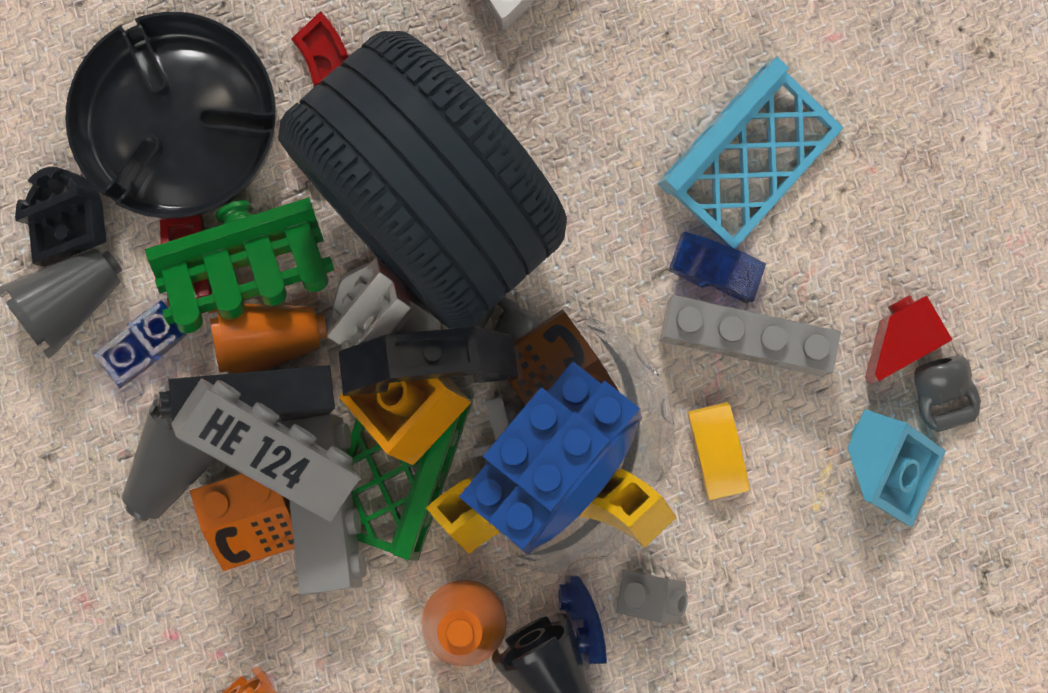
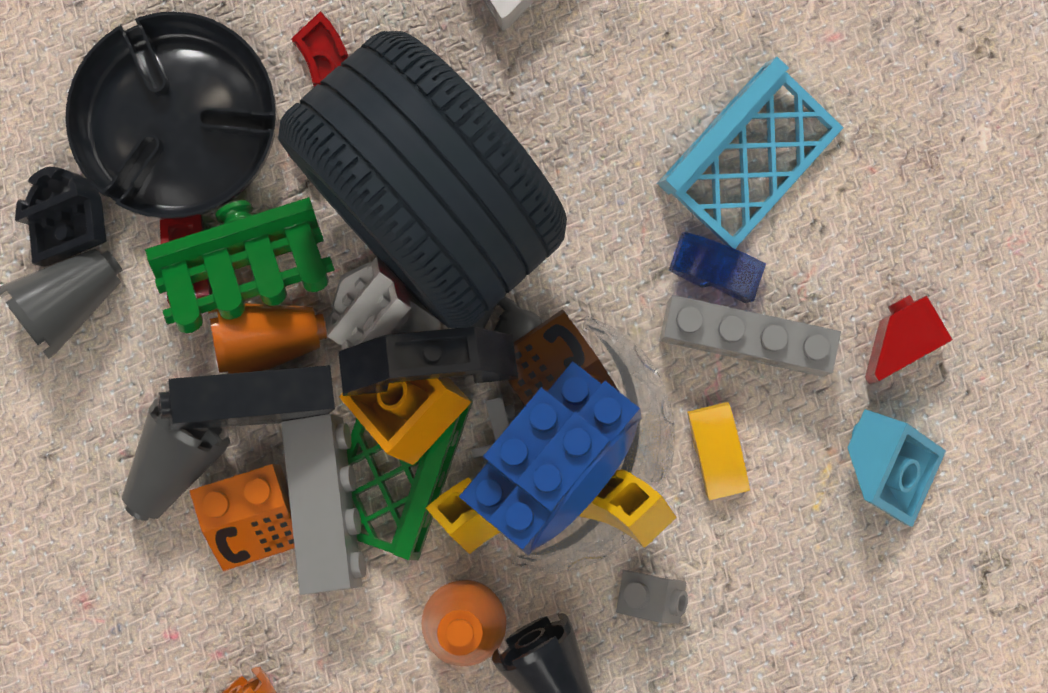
(138, 346): clear blue slope -> none
(265, 449): light grey brick -> none
(580, 606): clear blue slope -> none
(943, 382): dark grey piece -> none

